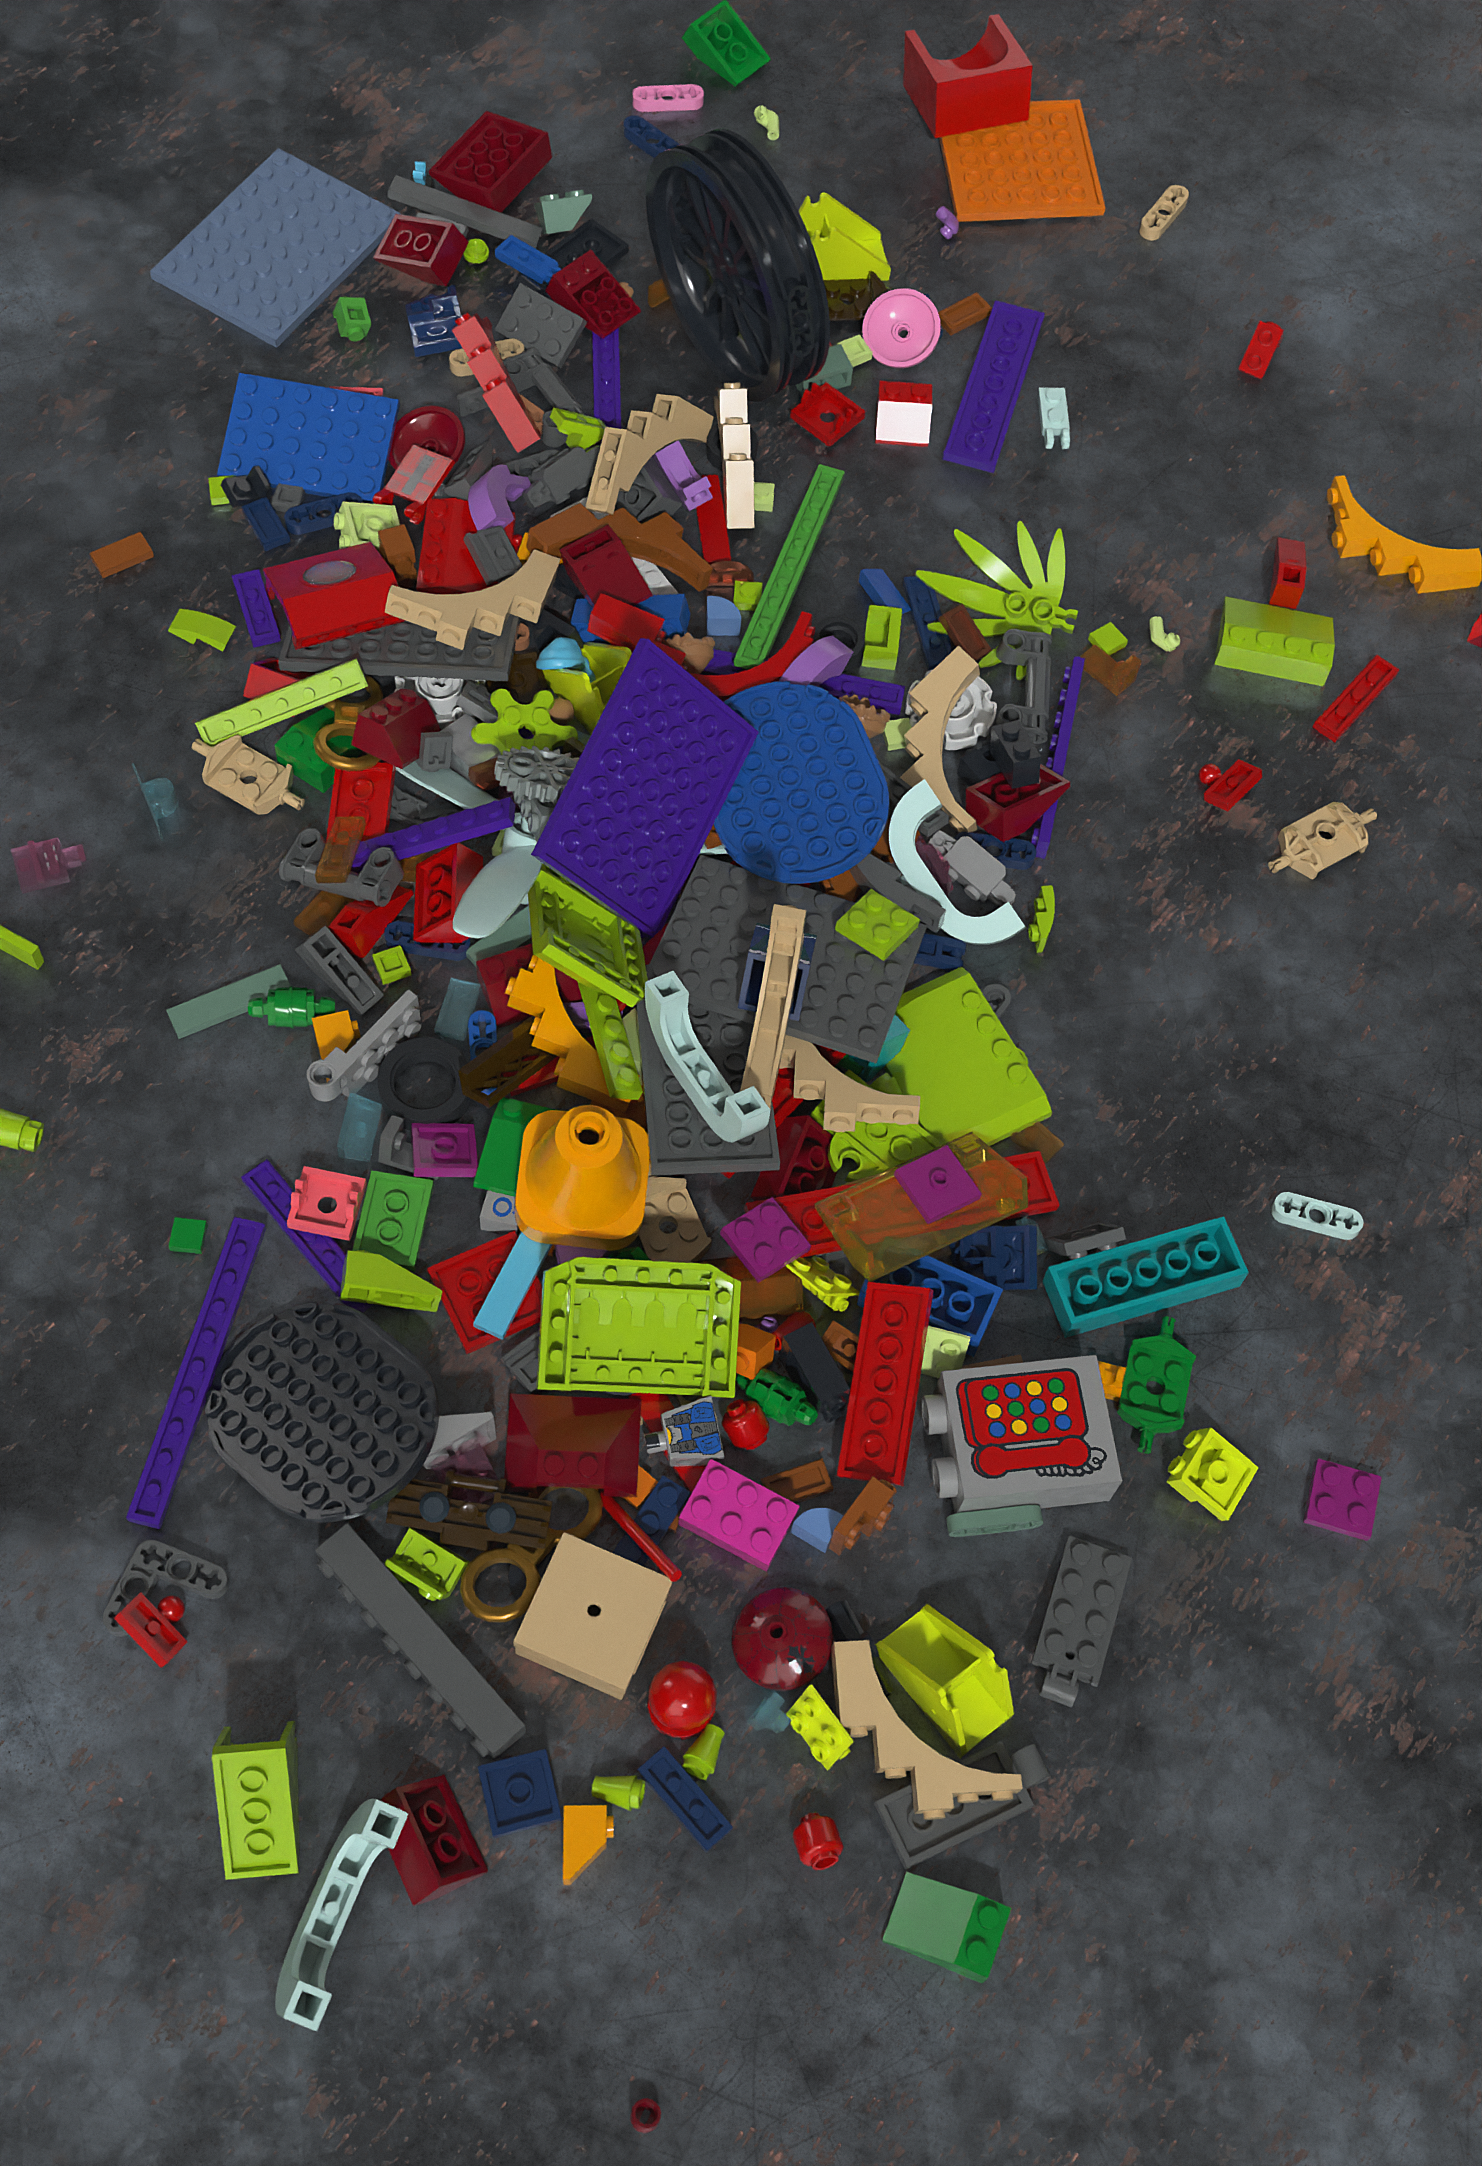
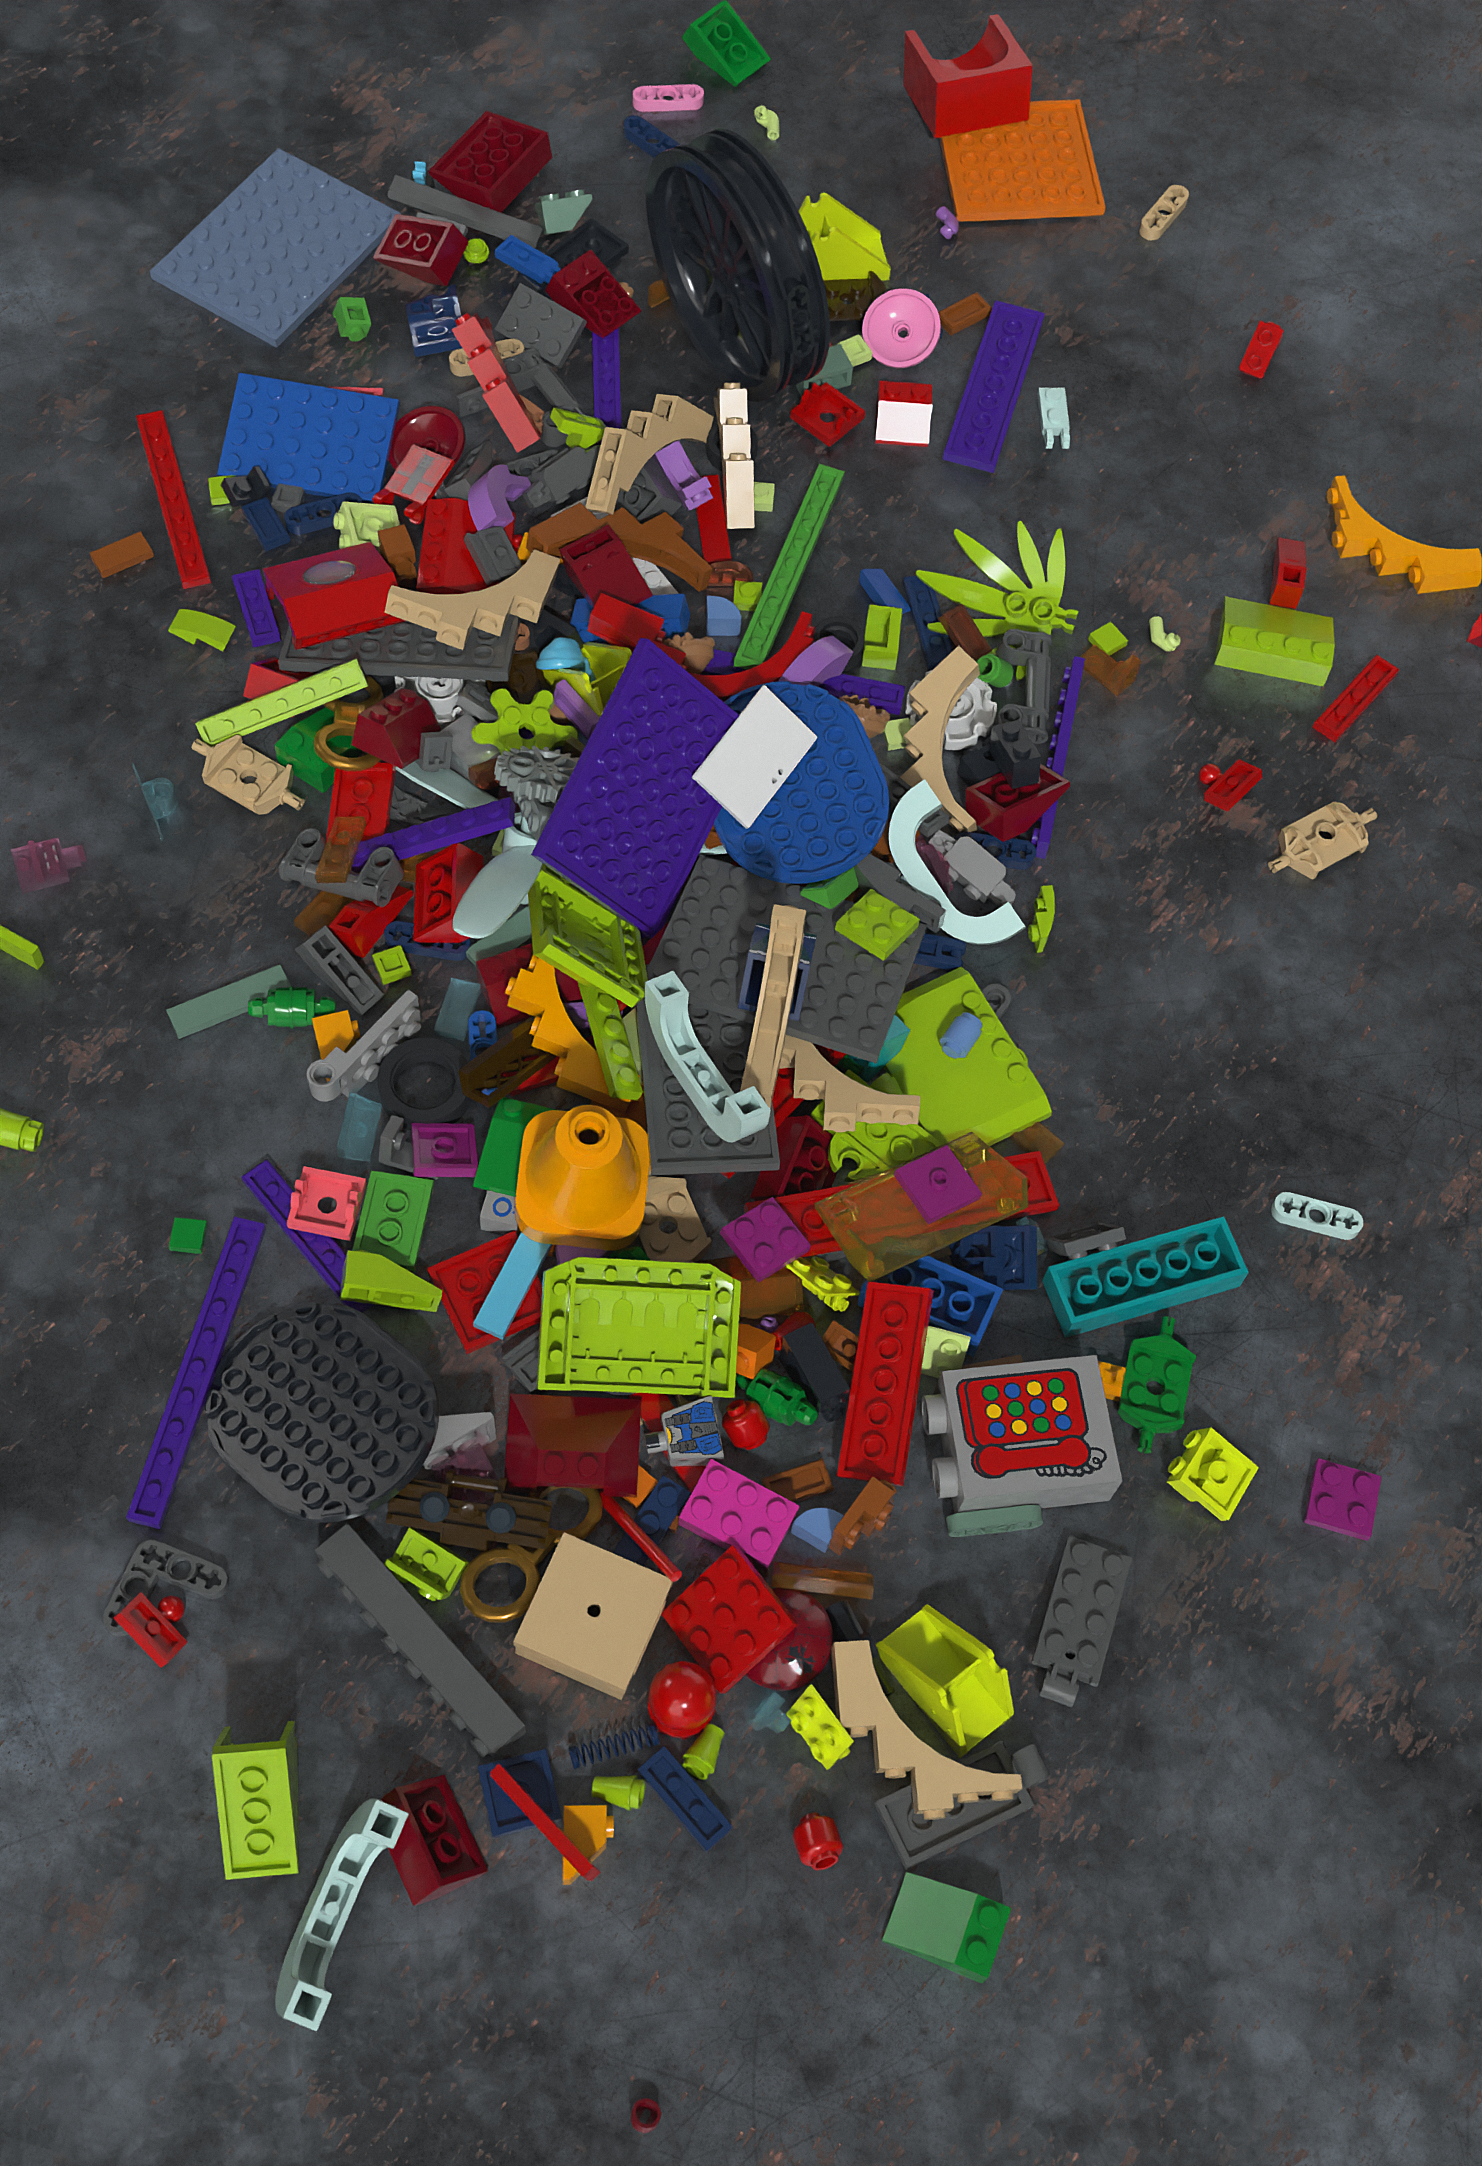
(173, 499): none -> red tile
(544, 1823): none -> red tile
(575, 708): none -> medium lavender tile
(650, 1727): none -> dark blue piece
(729, 1618): none -> red plate
(746, 761): none -> white container
(822, 1580): none -> clear orange tile
(833, 890): none -> bright green slope
(961, 1035): none -> medium blue brick
(995, 670): none -> bright green brick

